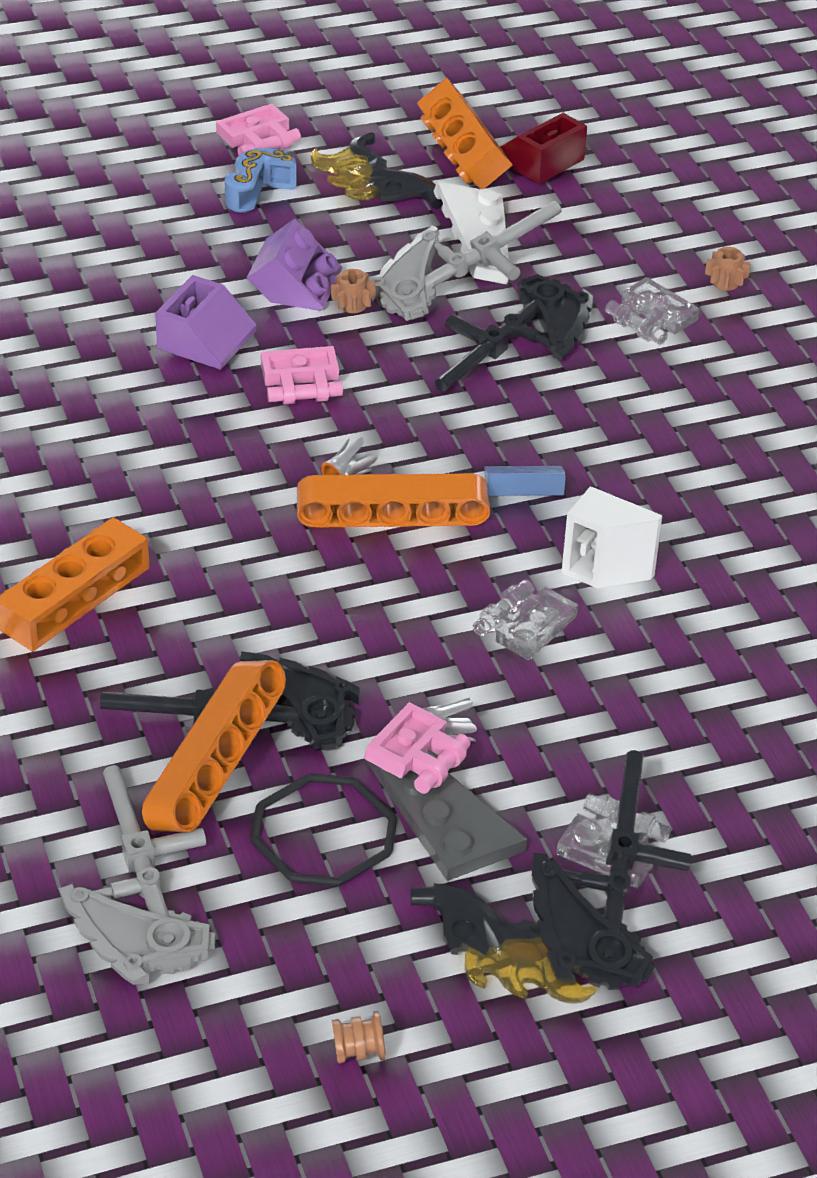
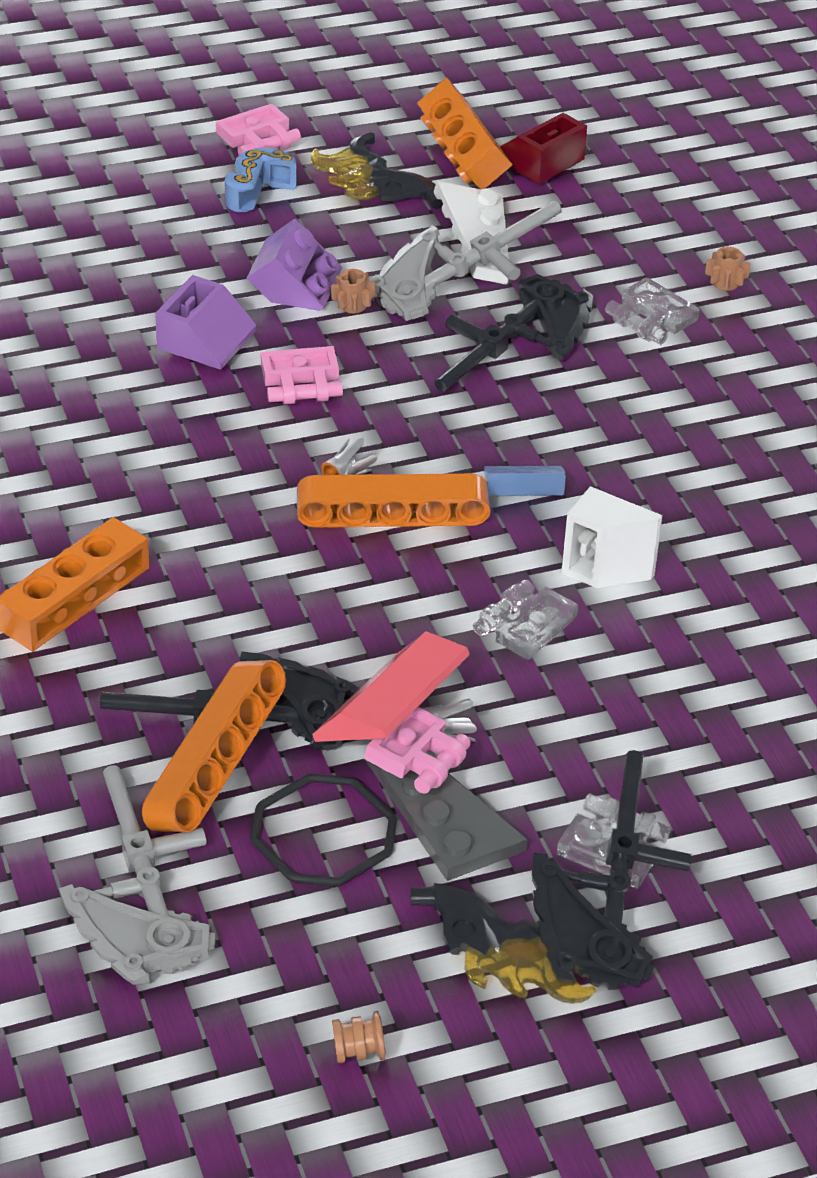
(394, 690): none -> coral slope

